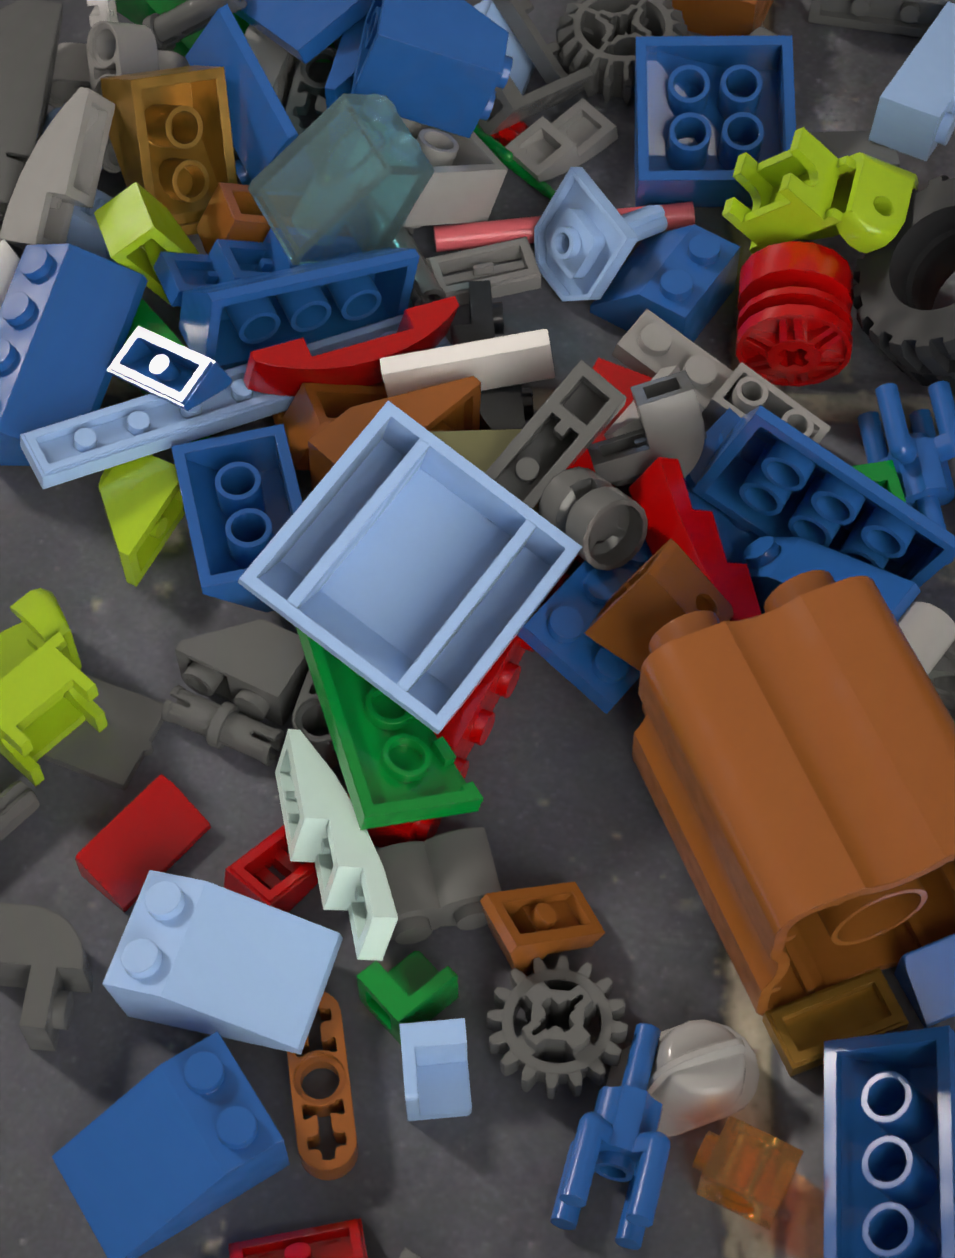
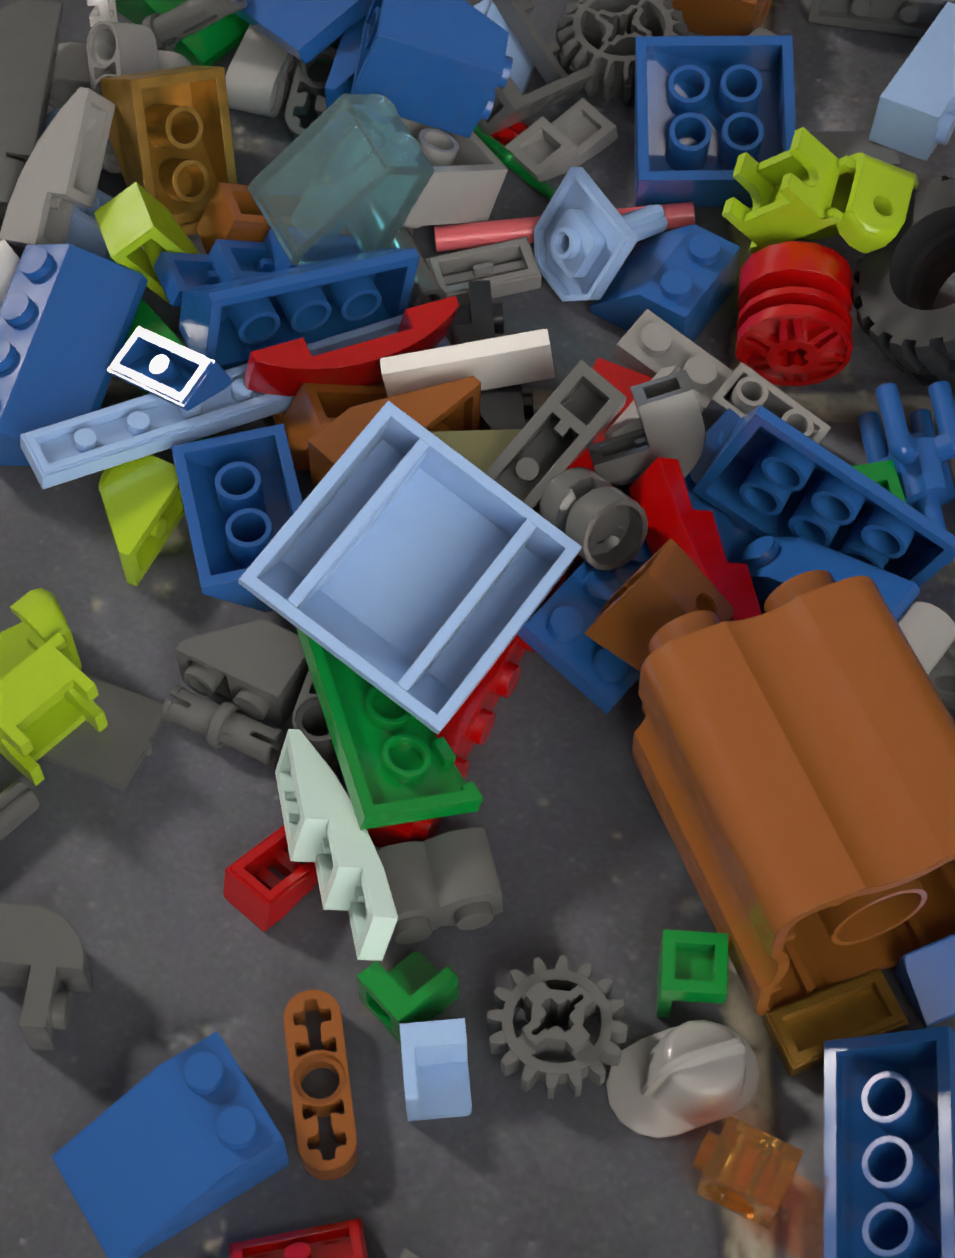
(141, 838): red slope -> none
(221, 964): light blue slope -> none
(256, 114): blue slope -> none
(540, 922): dark orange slope -> none
(620, 1145): blue plant -> none
(691, 969): none -> green panel

